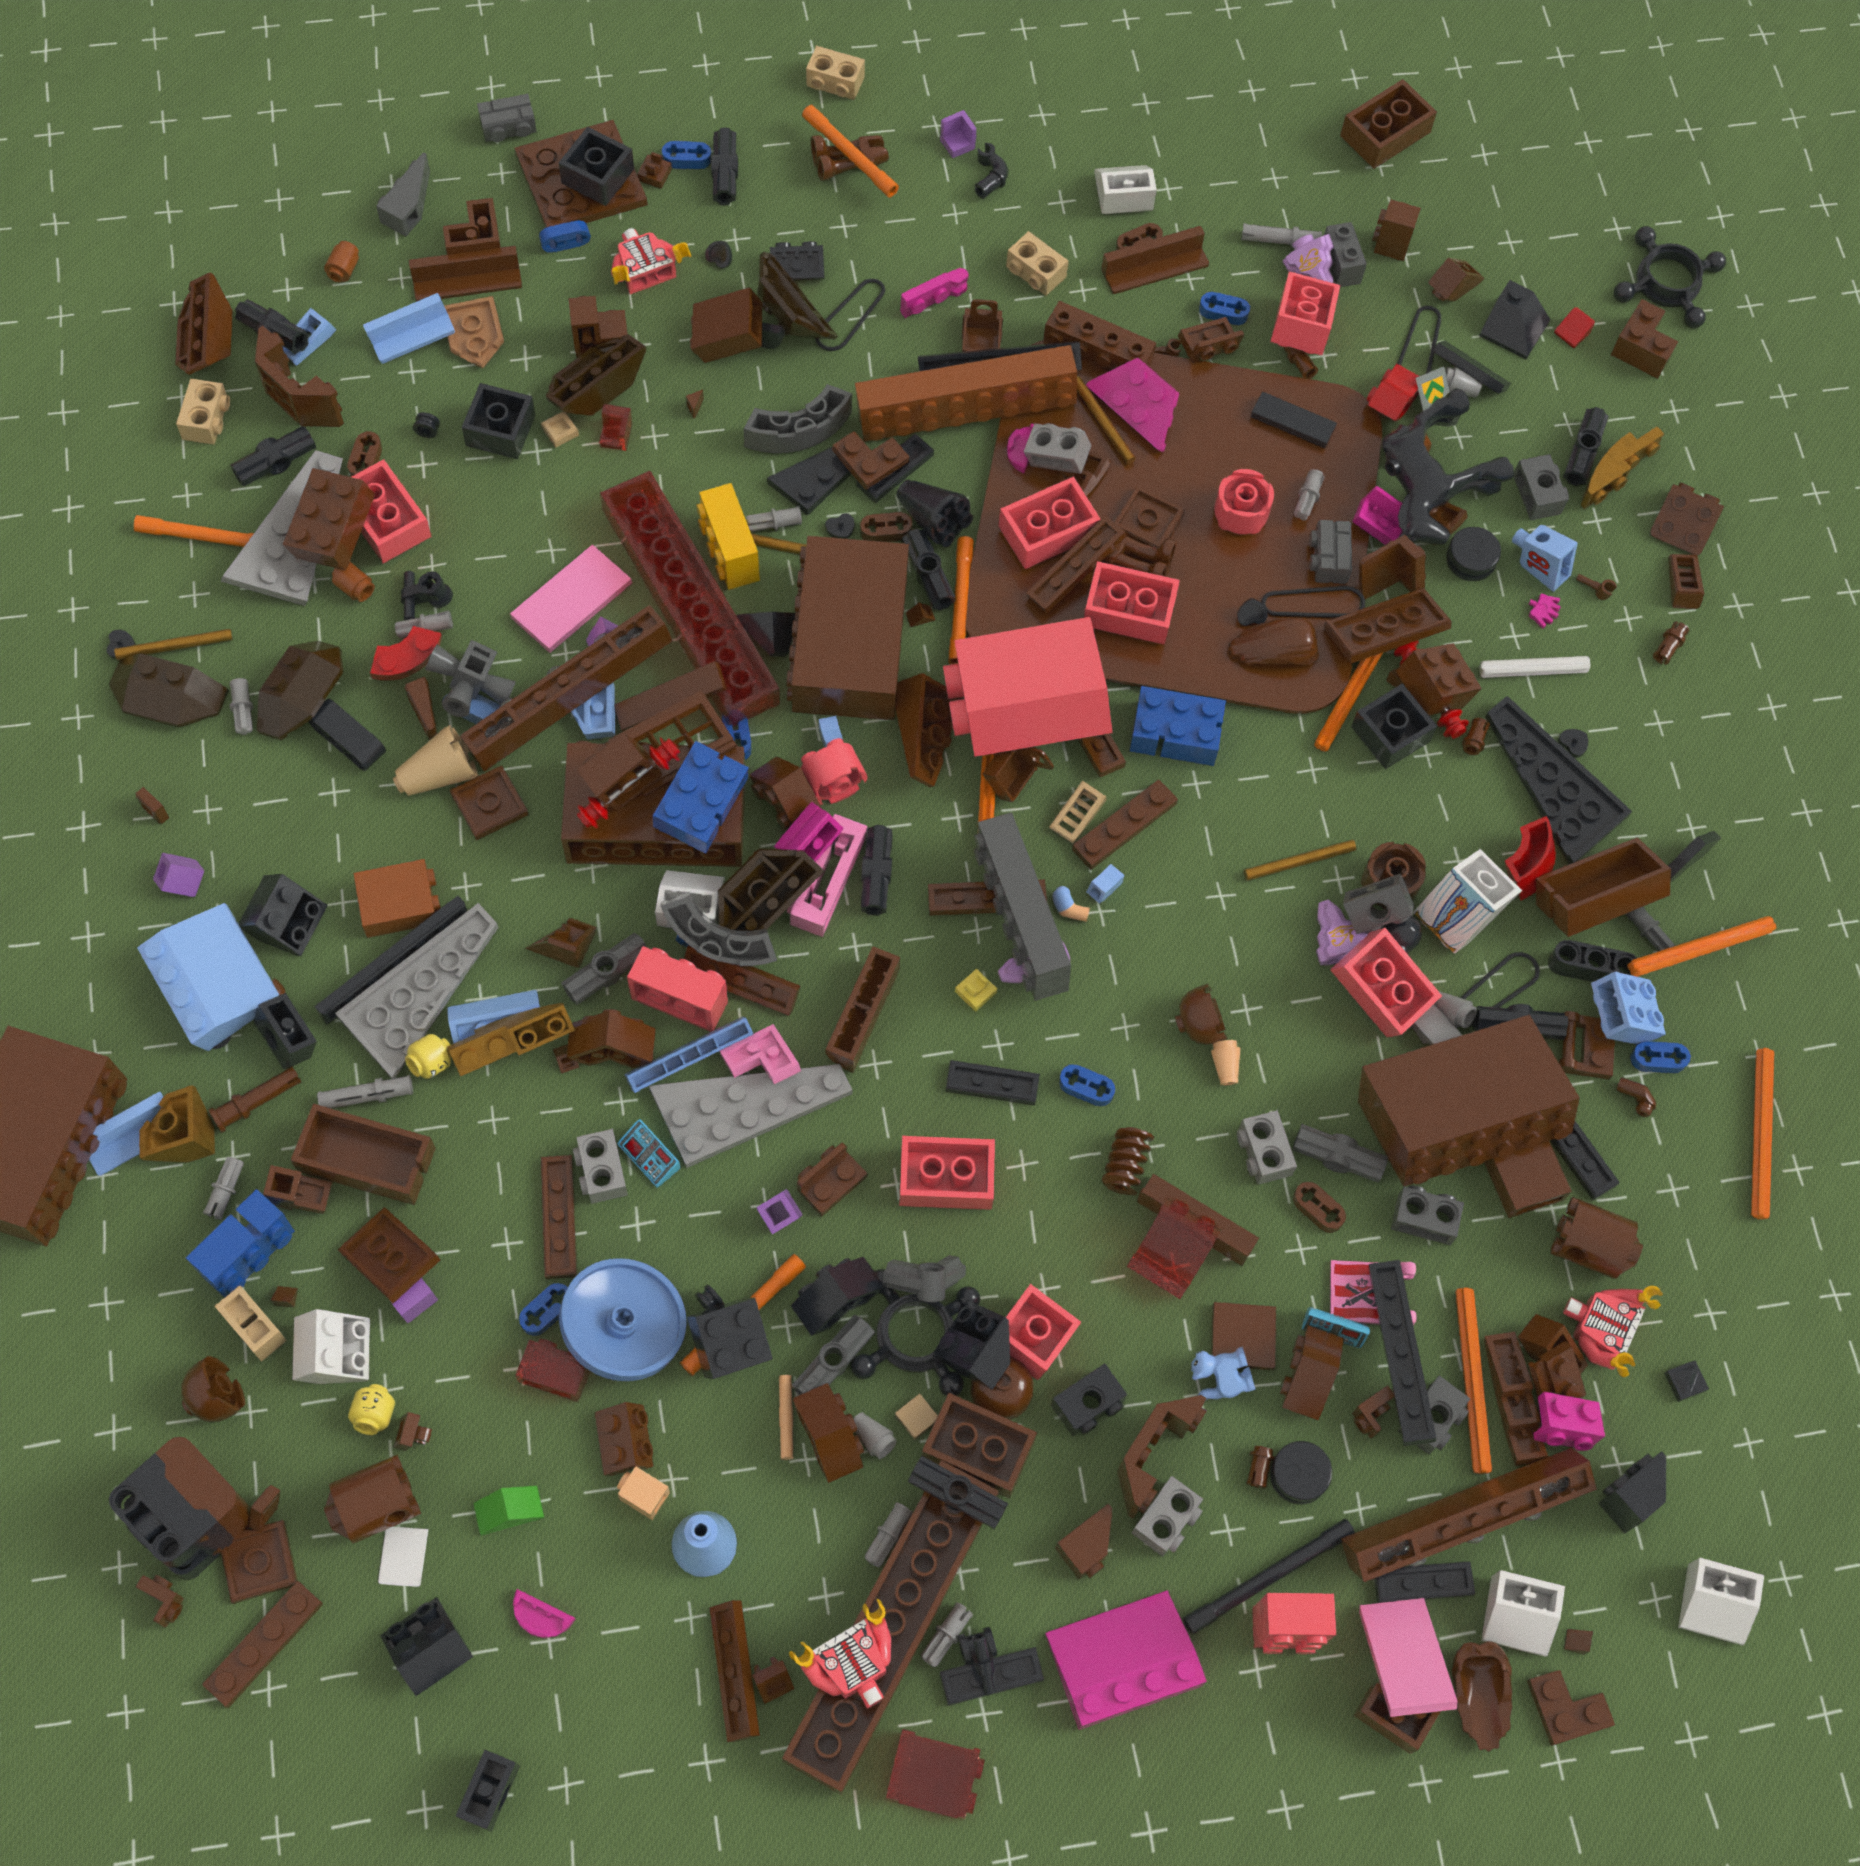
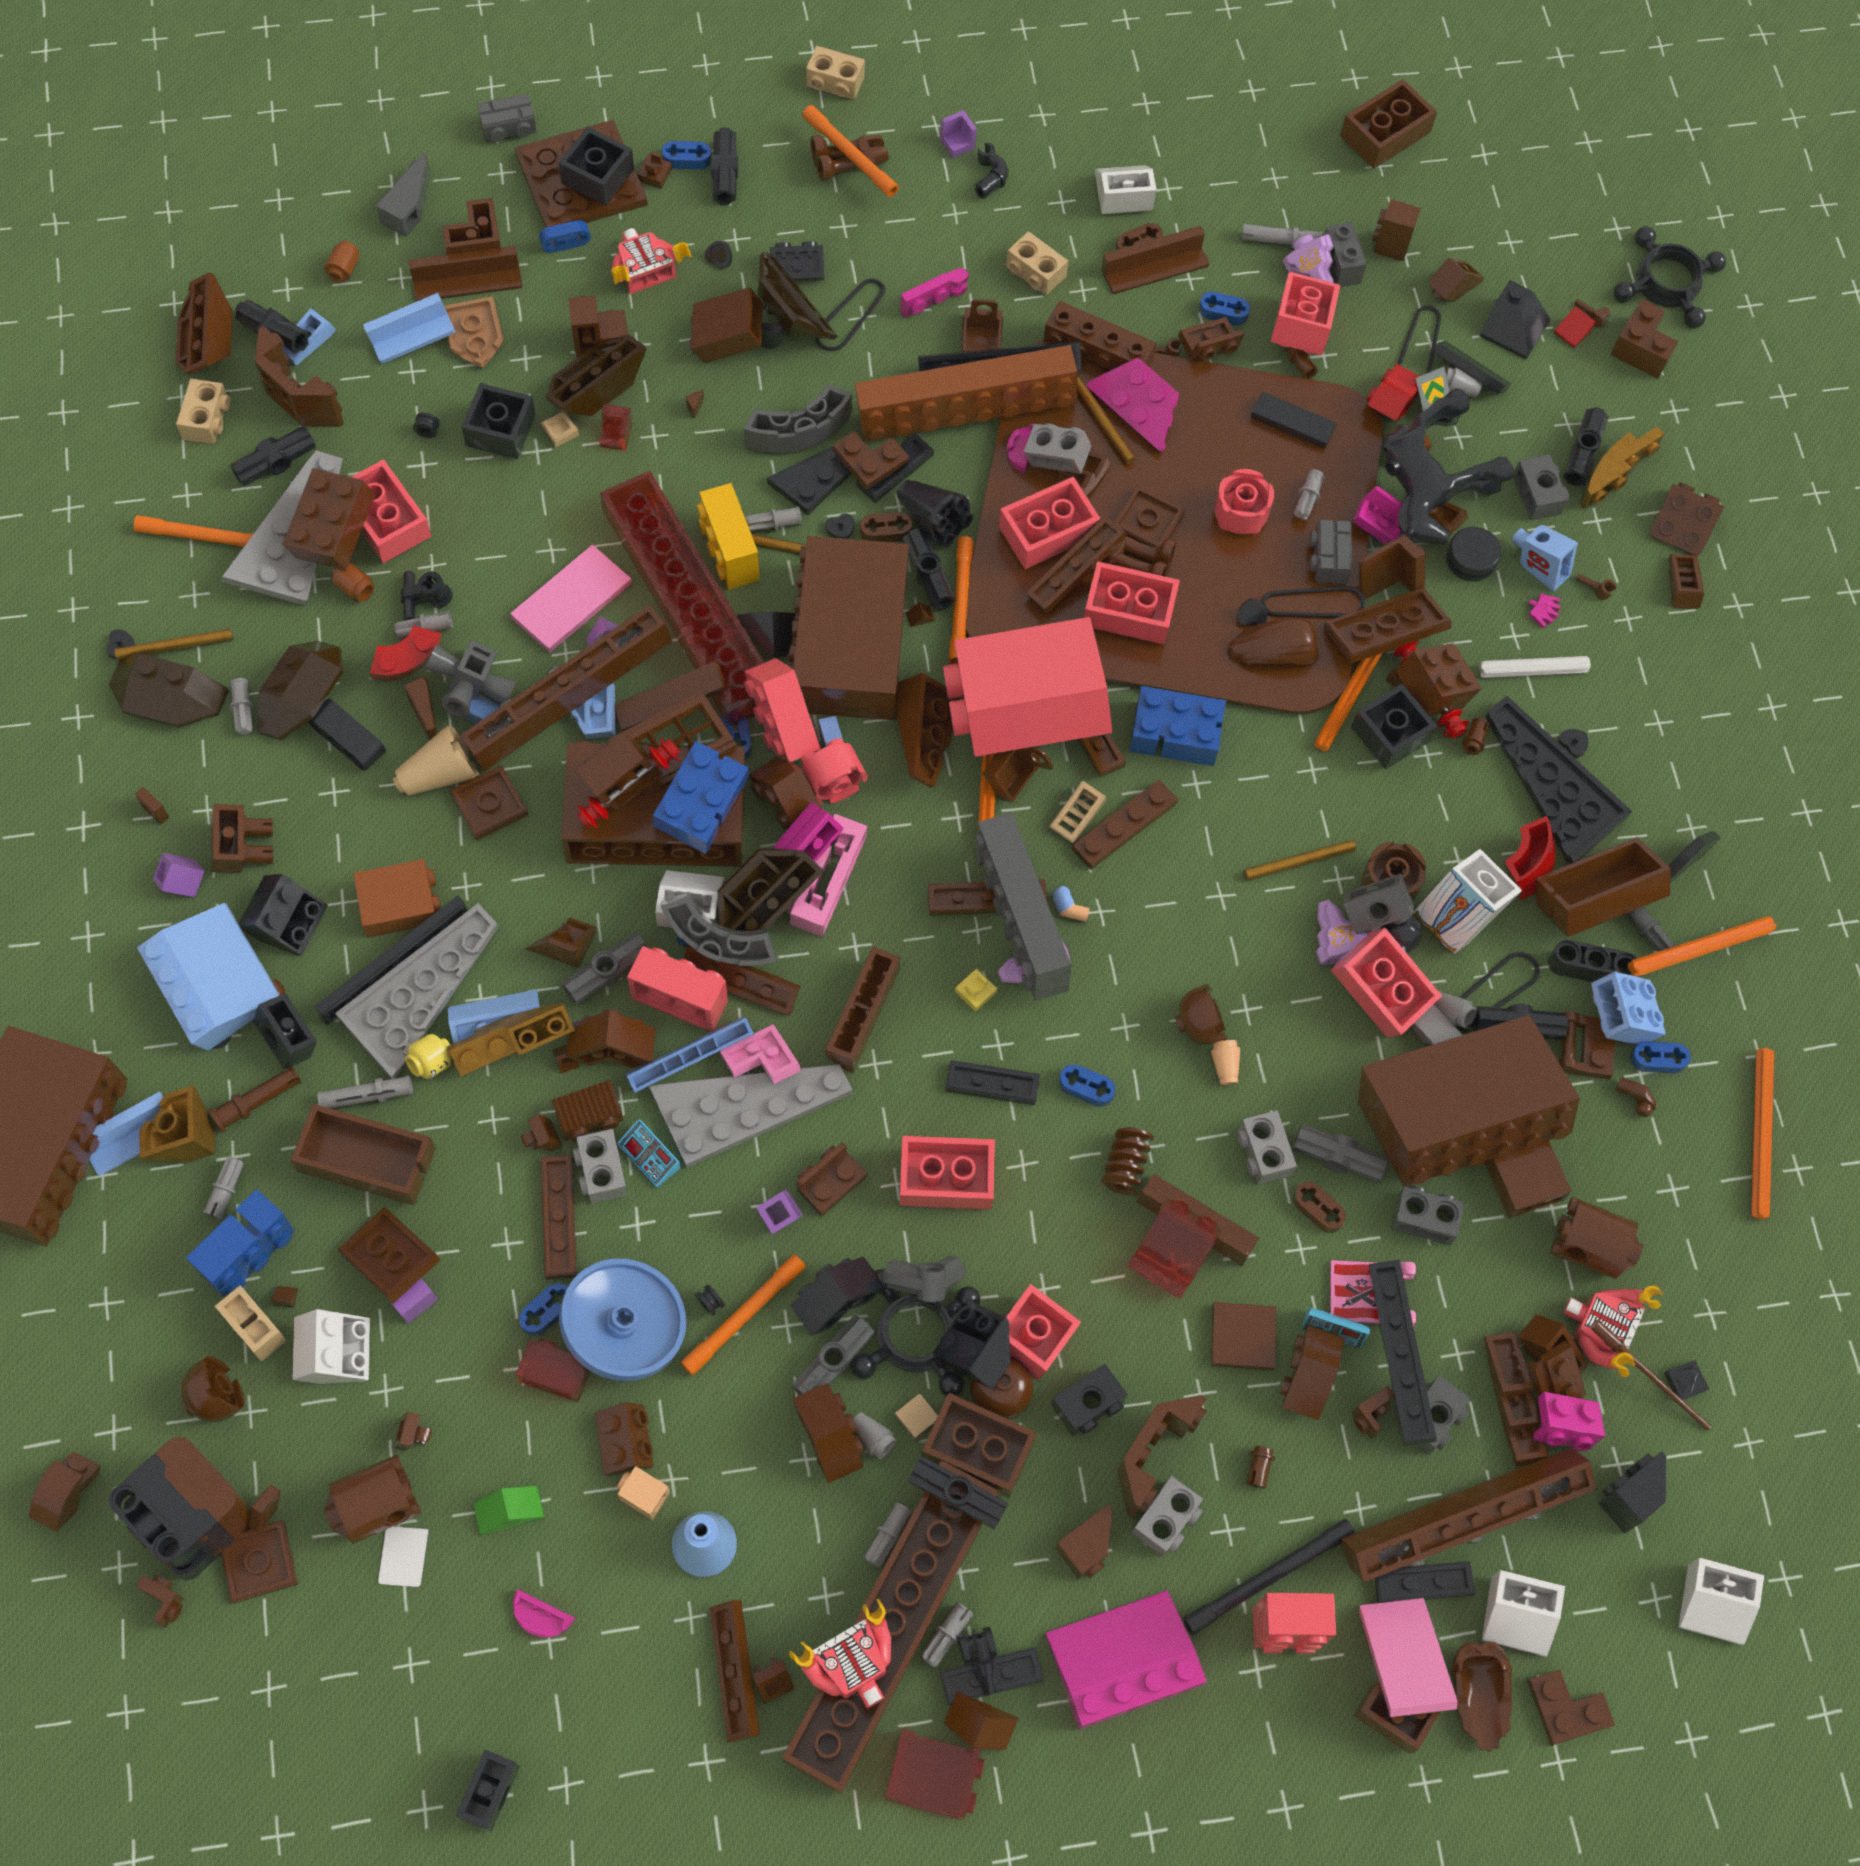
(59, 1490): none -> reddish brown brick
(228, 832): none -> reddish brown brick
(262, 1644): reddish brown plate -> none
(292, 1190): reddish brown brick -> none
(359, 454): reddish brown beam -> none
(371, 1409): light yellow head -> none
(426, 1646): black slope -> none
(542, 1134): none -> reddish brown tile
(588, 1110): none -> reddish brown brick
(729, 1338): black brick -> none
(781, 710): none -> coral brick
(786, 1417): light nougat piece -> none
(876, 870): black piece -> none
(980, 1723): none -> reddish brown slope
(1105, 884): light blue piece -> none
(1224, 1367): light blue animal -> none
(1301, 1472): black head -> none
(1473, 1381): orange axle -> none
(1578, 1641): reddish brown piece -> none
(1586, 1163): black tile -> none
(1597, 315): none -> reddish brown hand
(1618, 1346): none -> reddish brown piece
(1673, 638): reddish brown pin -> none

